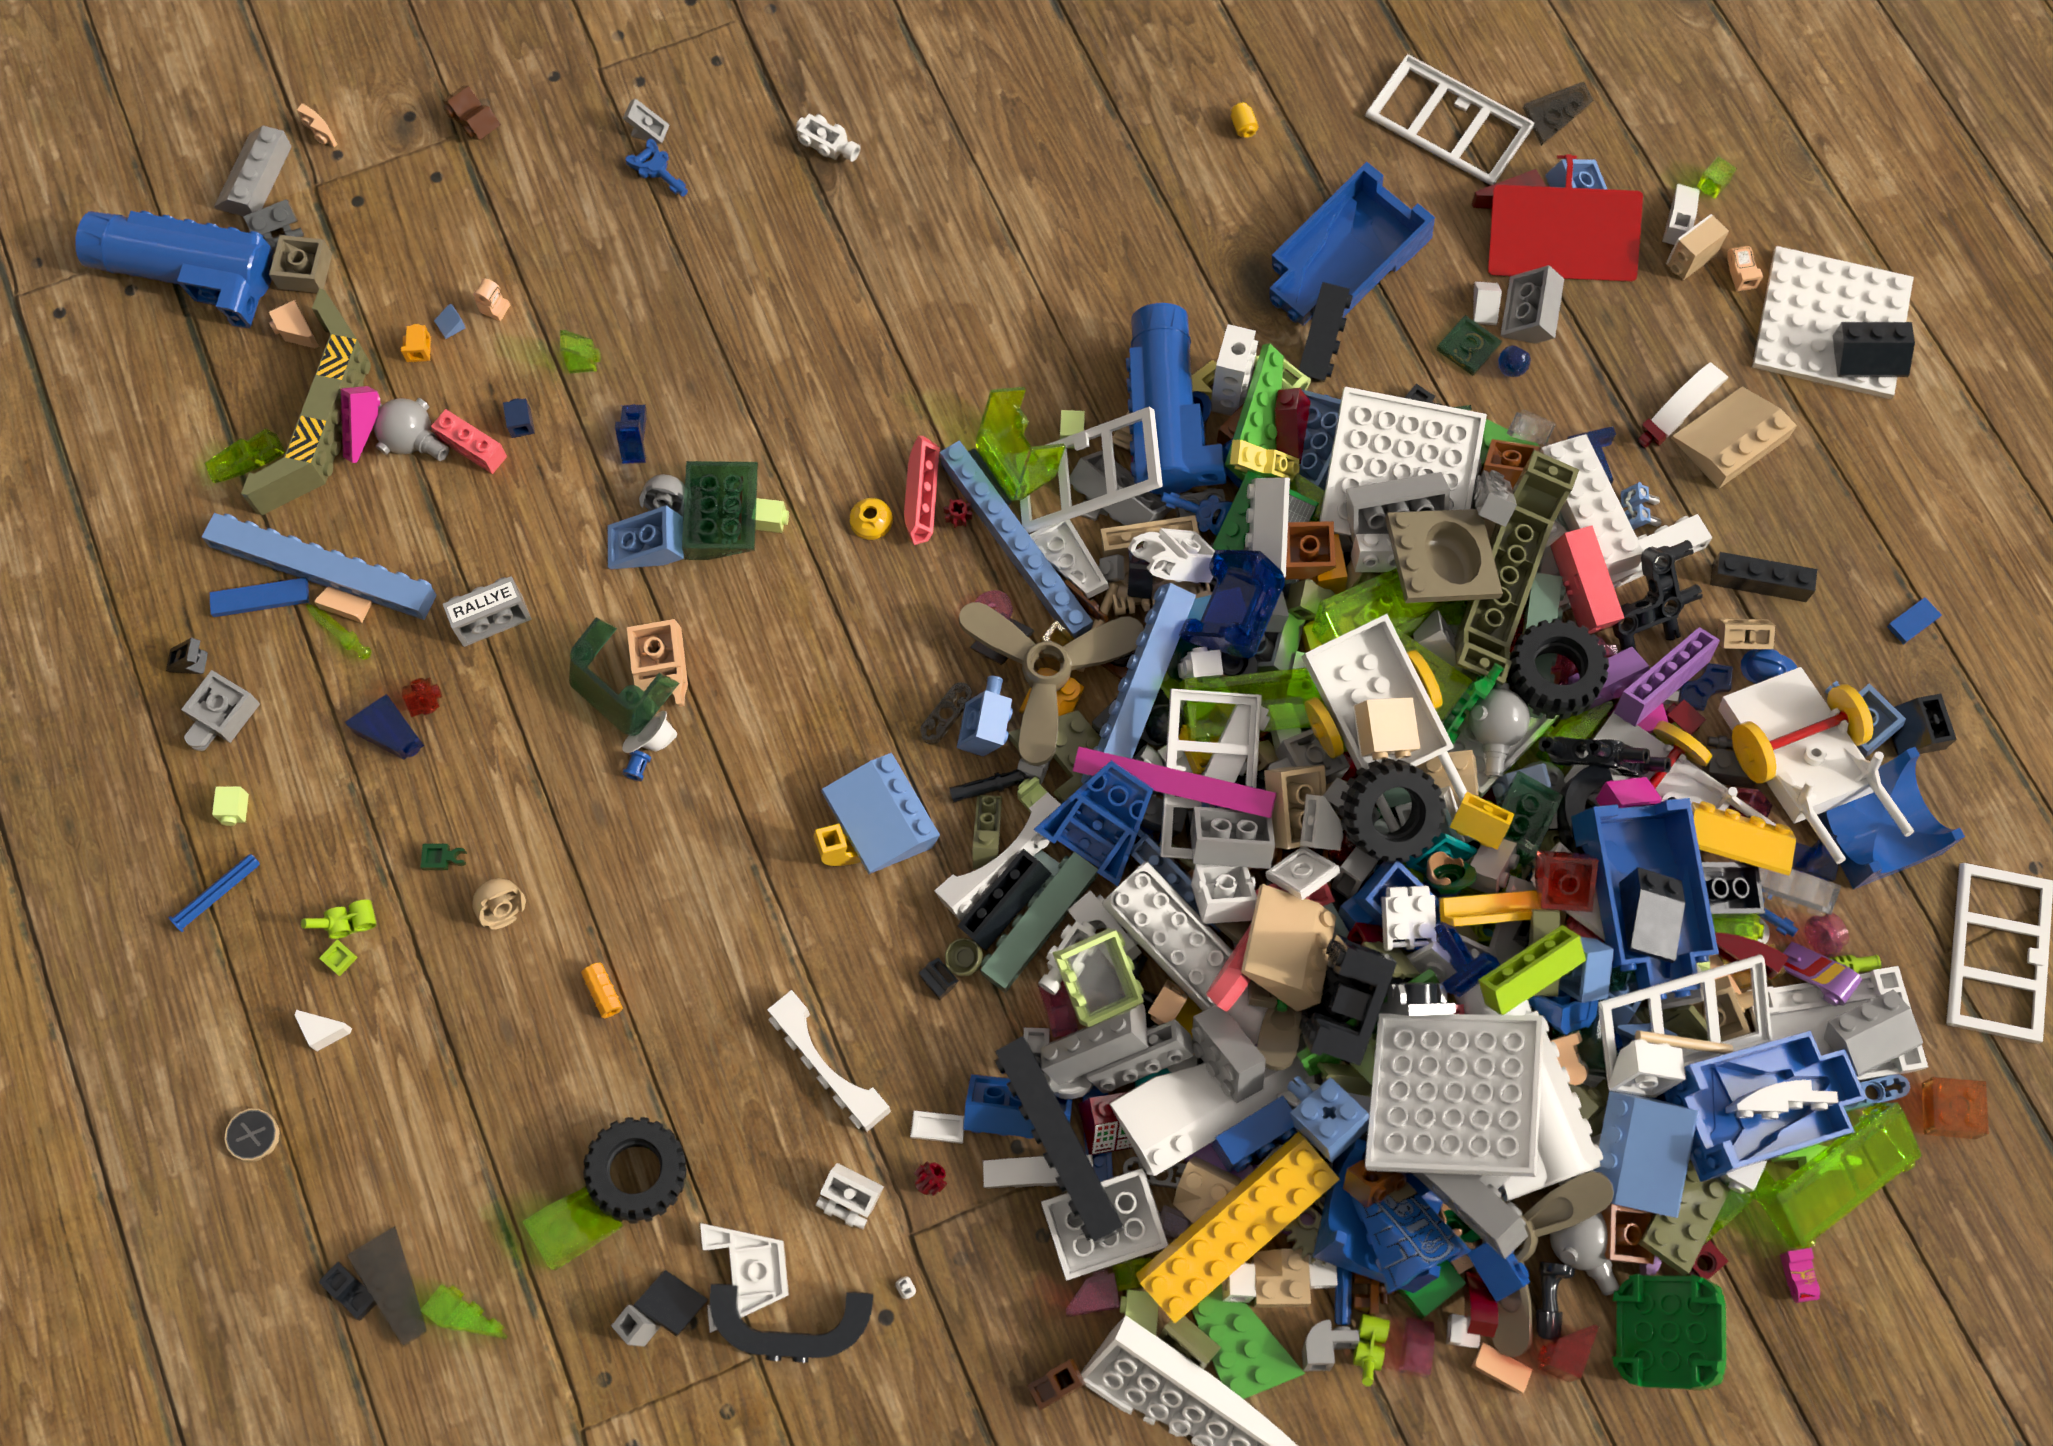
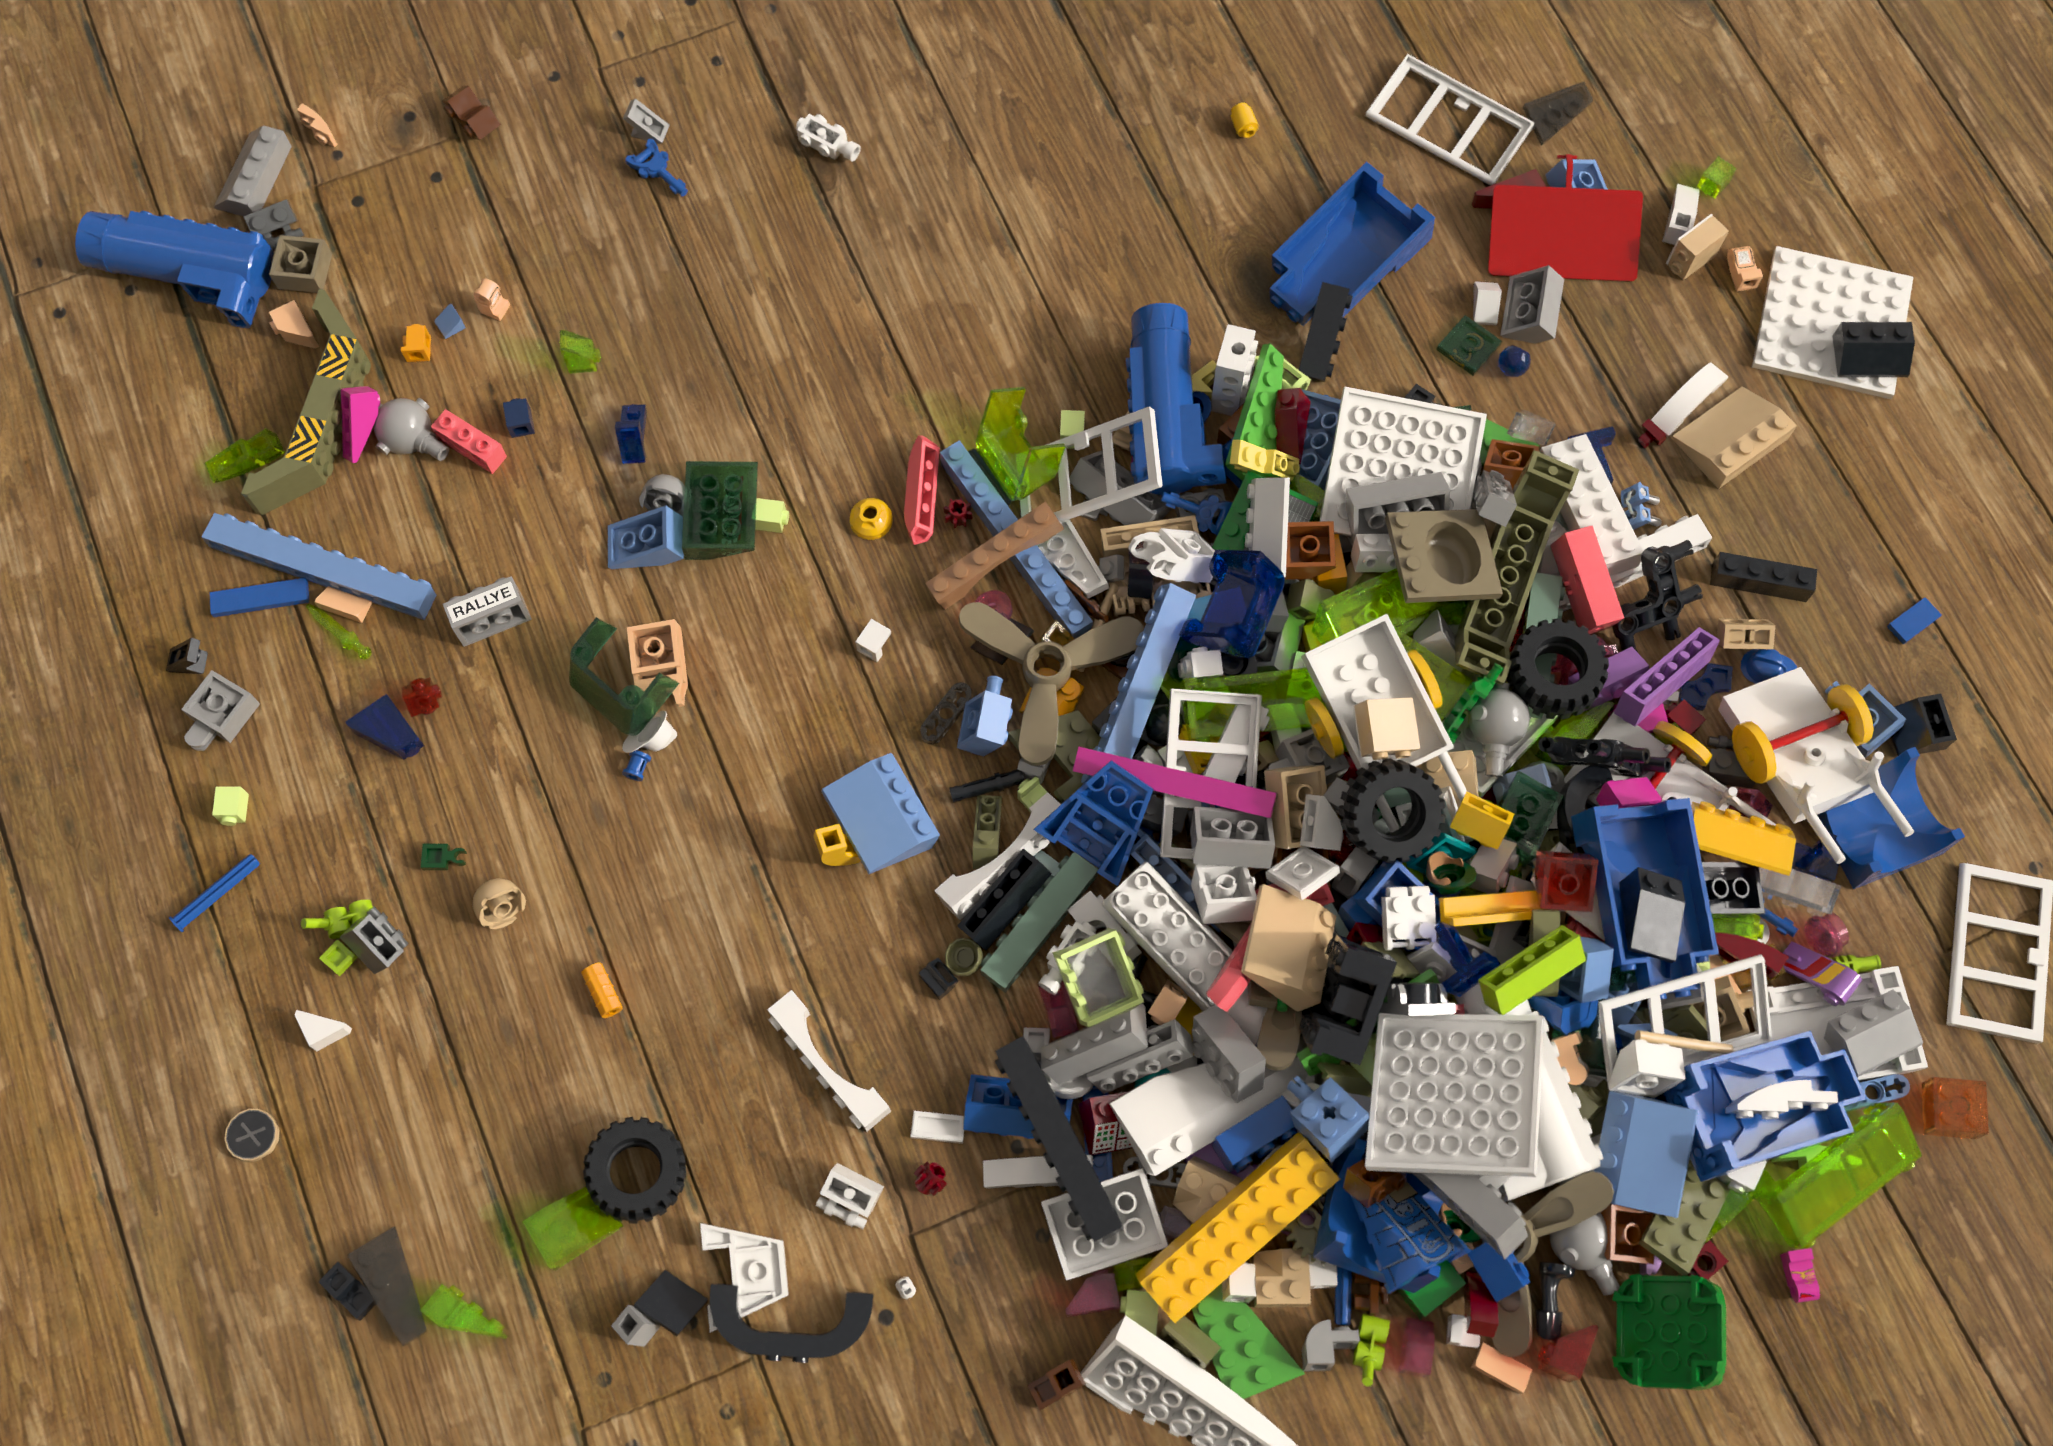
(375, 940): none -> dark grey brick
(872, 640): none -> white panel
(1024, 533): none -> medium nougat arch

